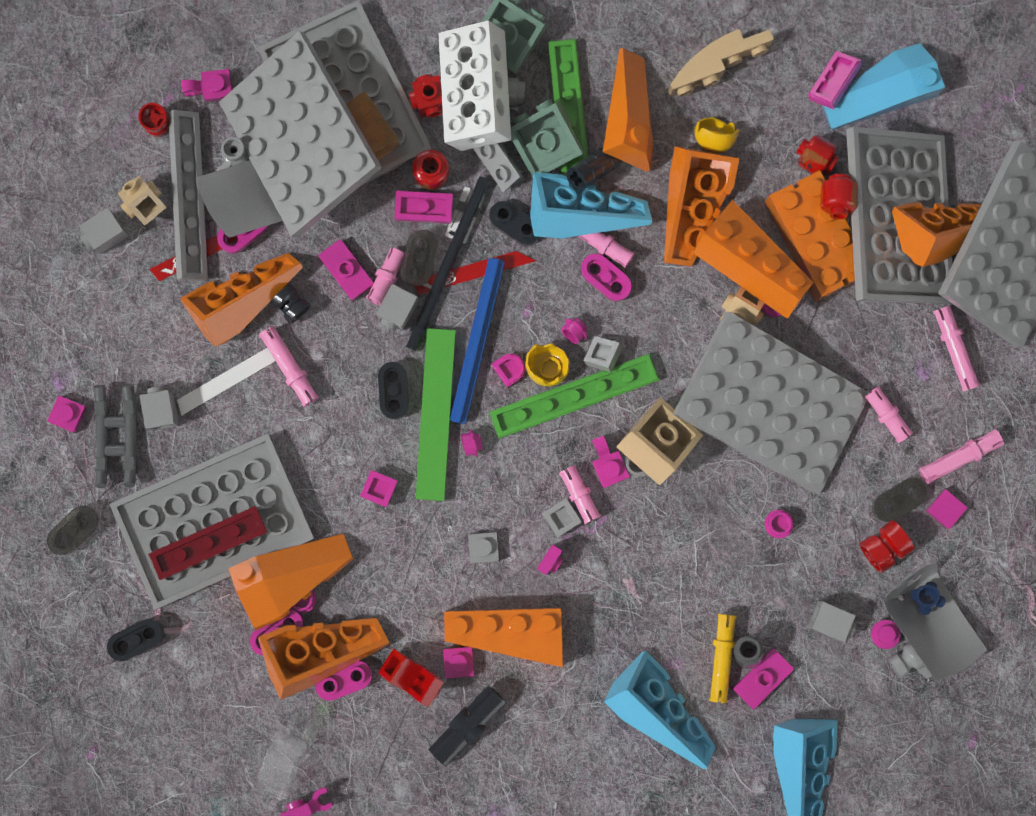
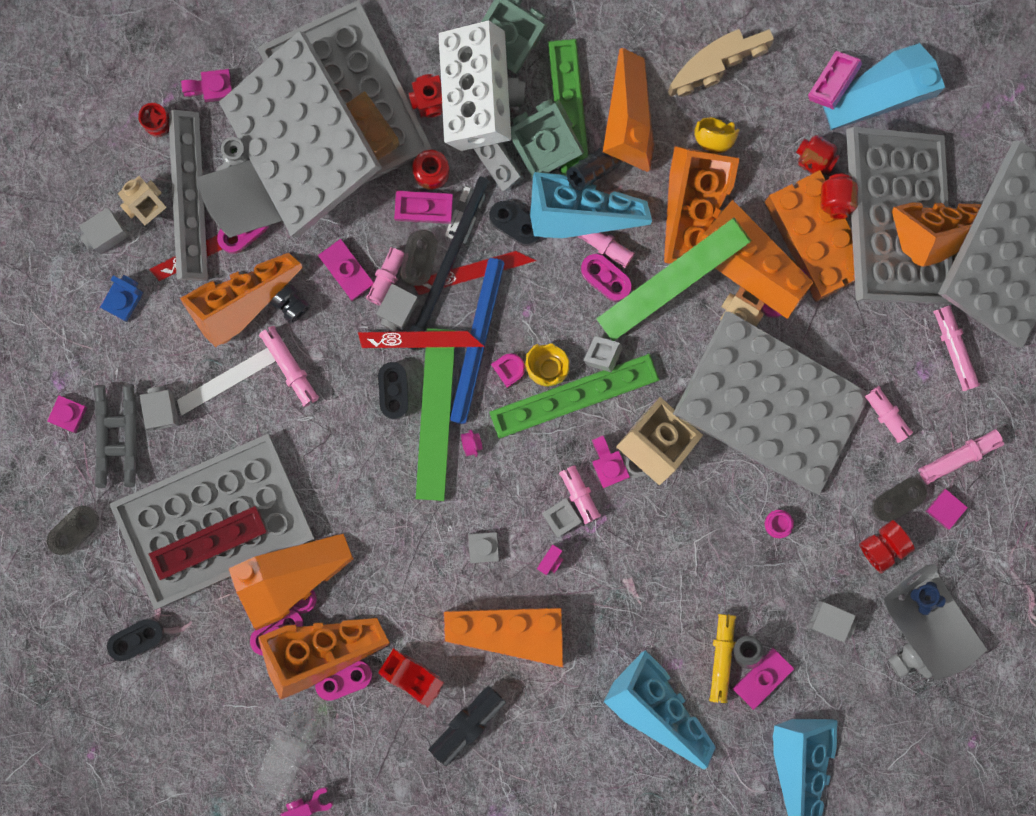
(122, 297): none -> blue bracket
(379, 488): dark pink plate -> none
(417, 339): none -> red sticker
(458, 662): dark pink plate -> none
(574, 330): dark pink plate -> none
(674, 279): none -> bright green tile
(885, 634): dark pink plate -> none

